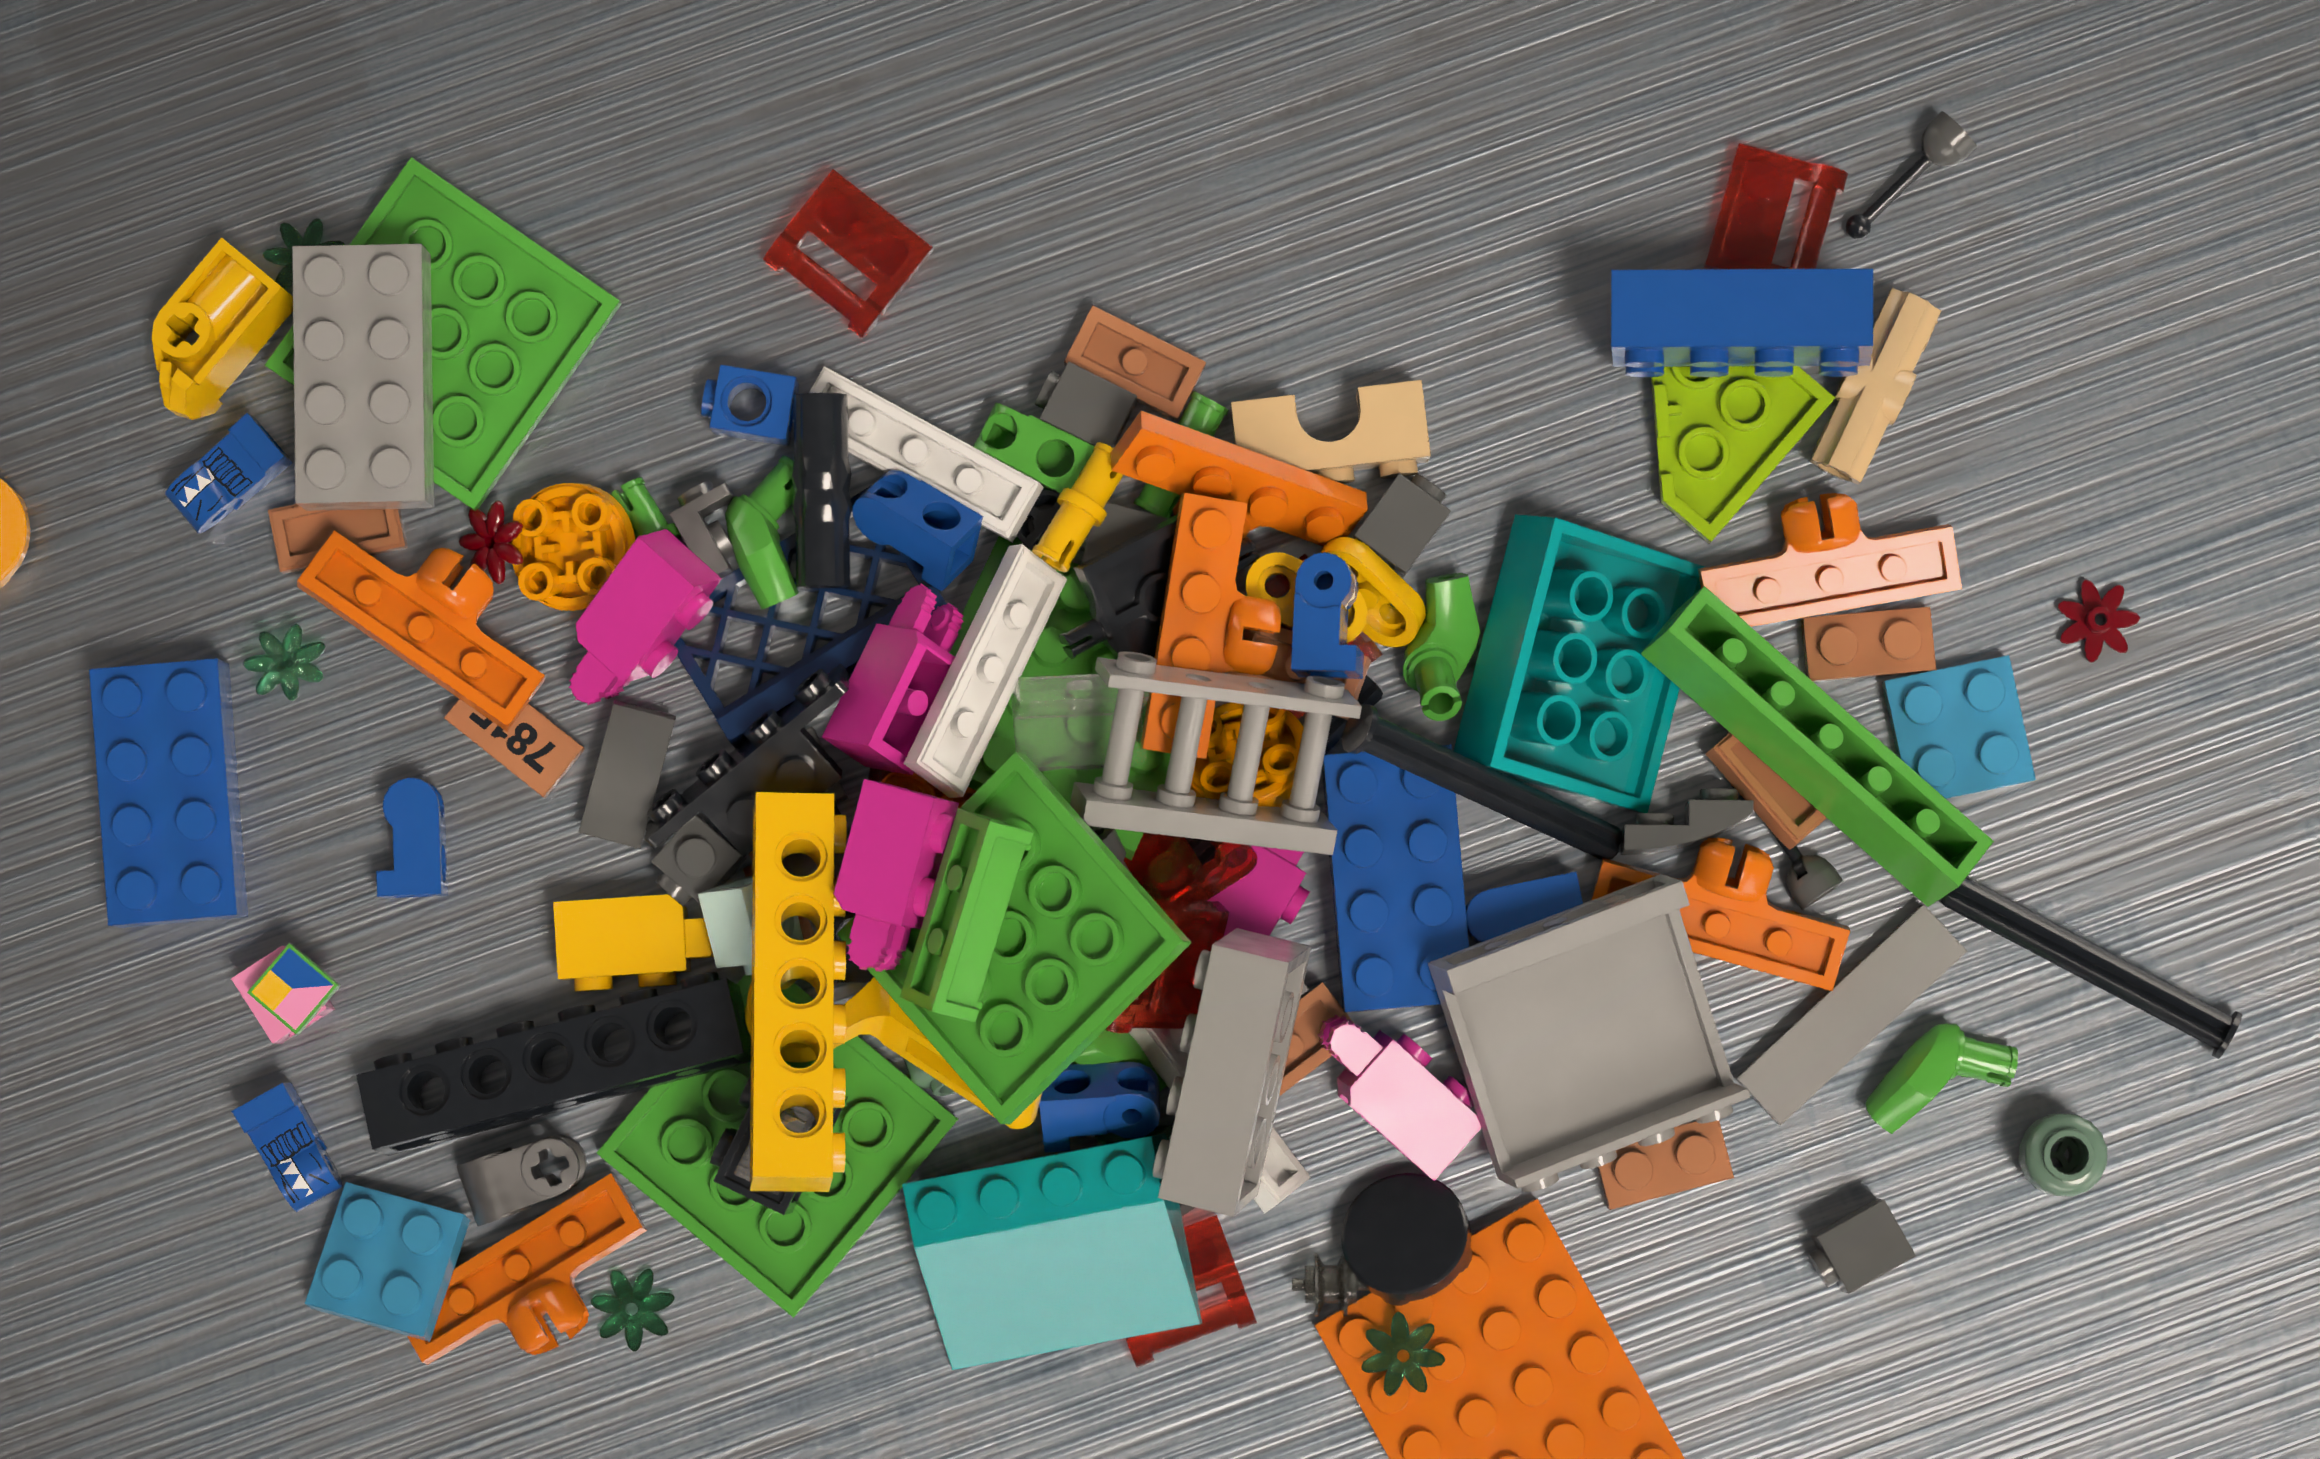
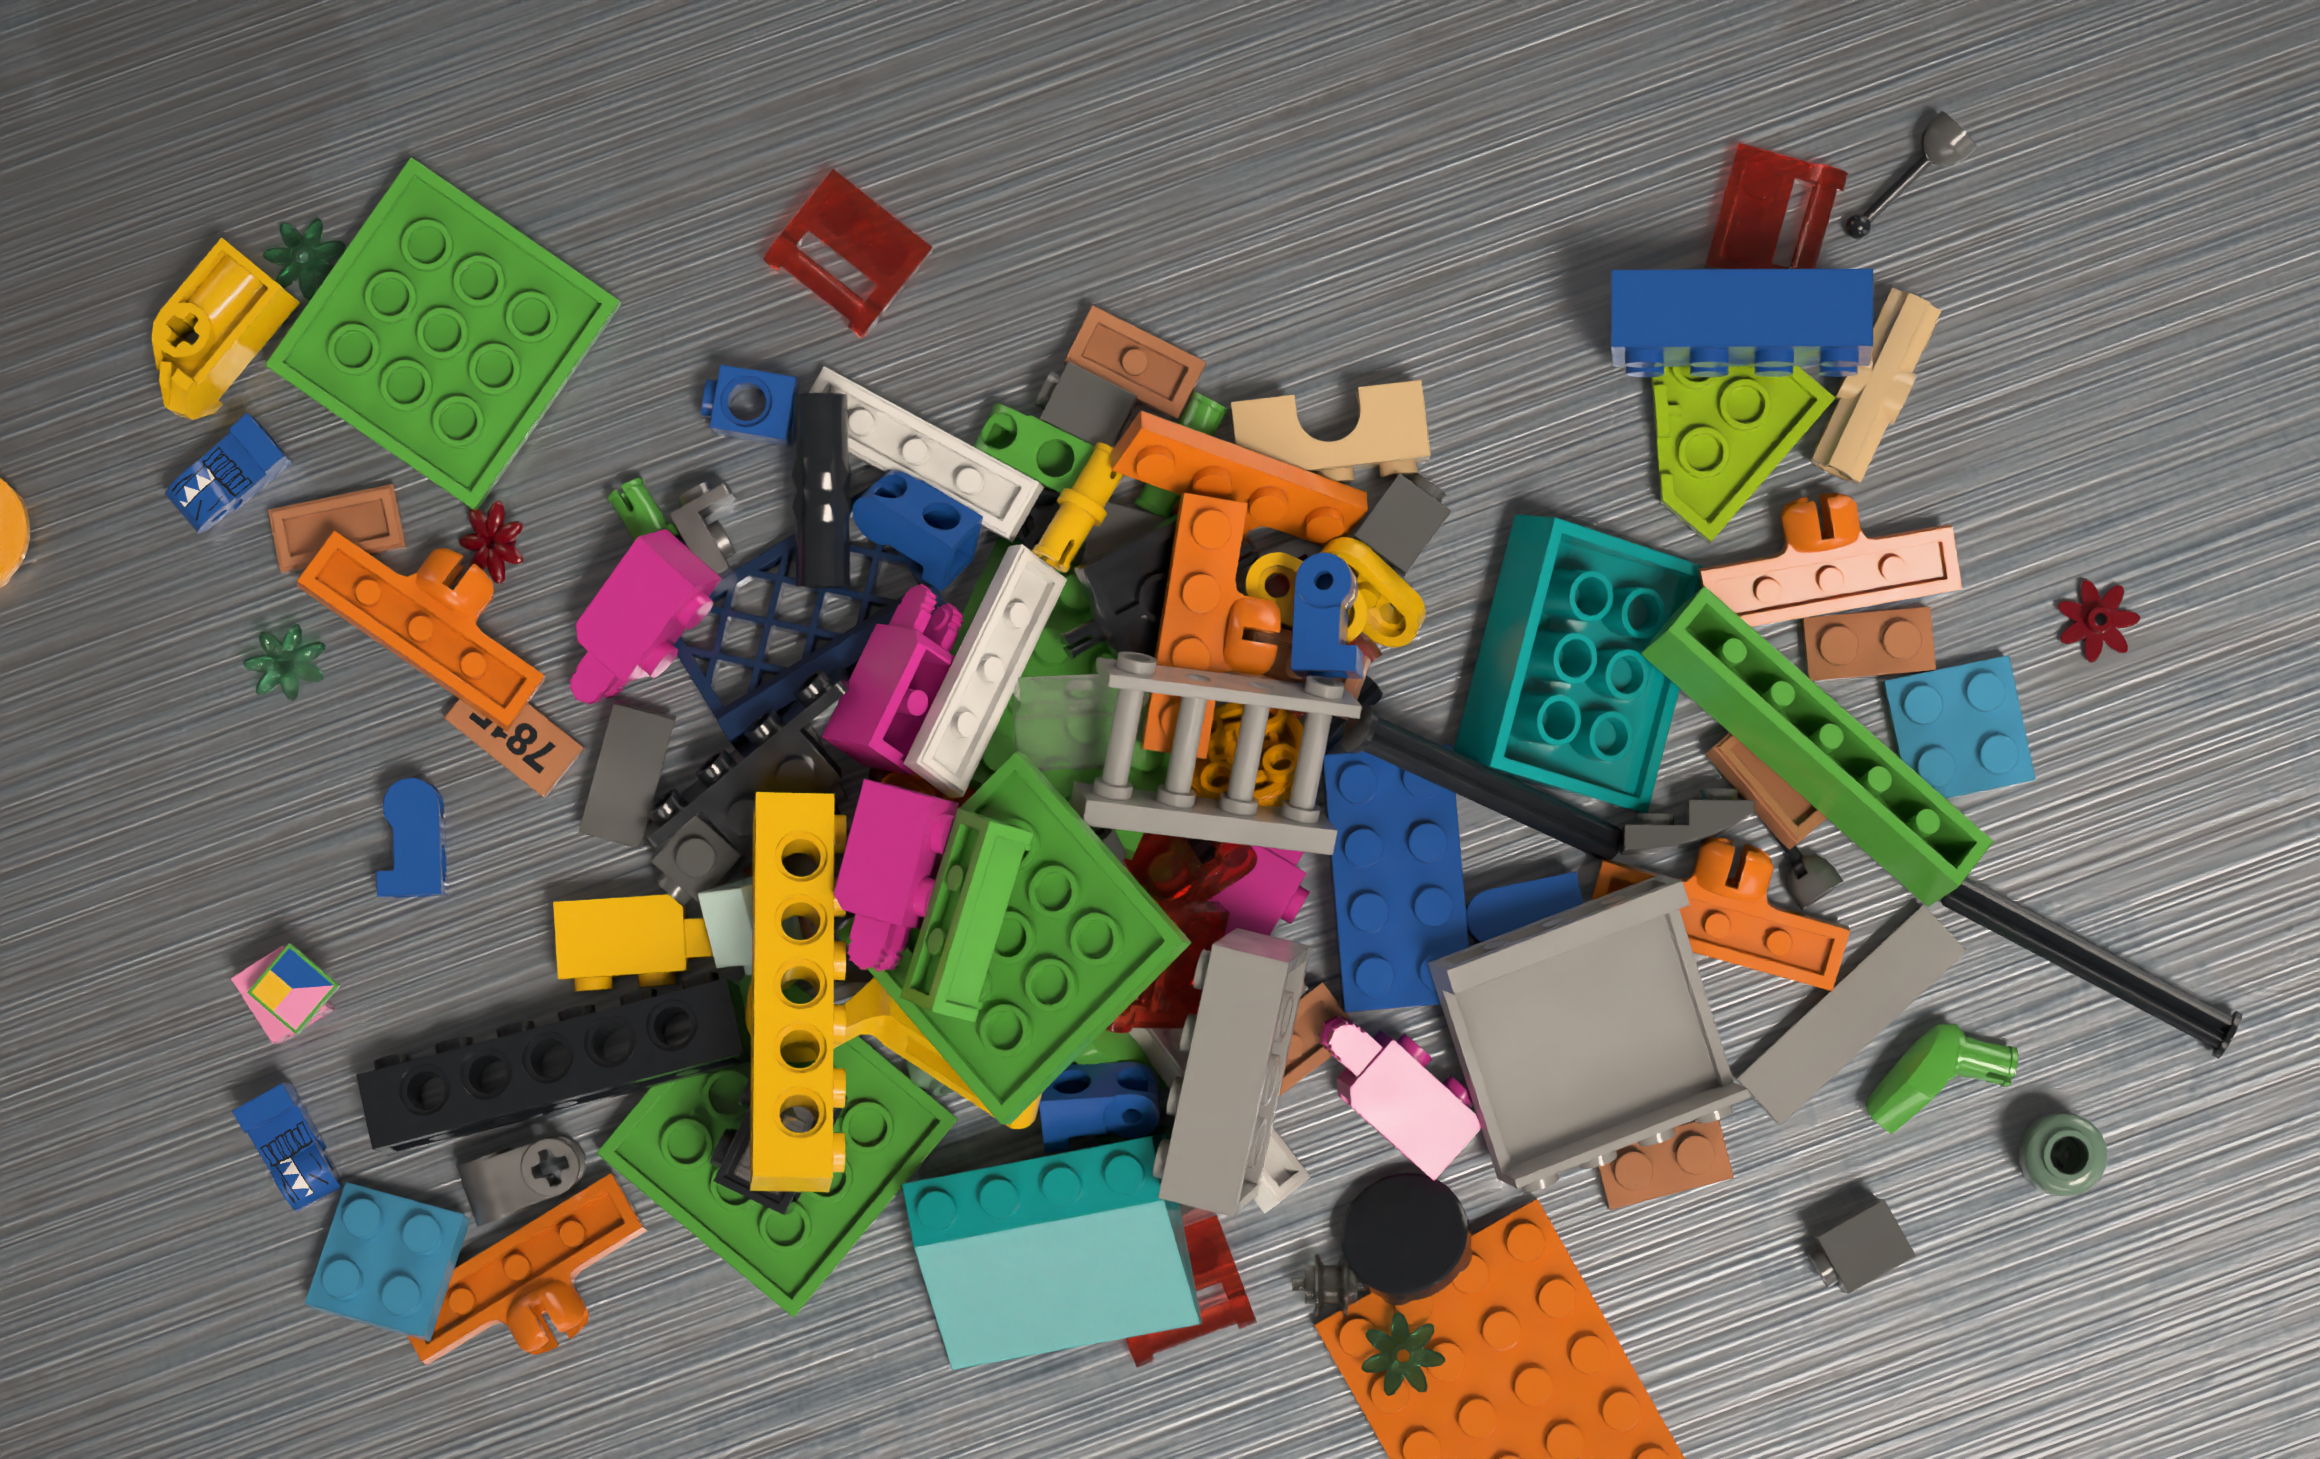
(168, 793): blue brick -> none
(363, 377): light grey brick -> none
(570, 544): light orange tile -> none
(646, 1305): clear green plant -> none
(755, 538): bright green arm -> none
(1442, 645): bright green arm -> none

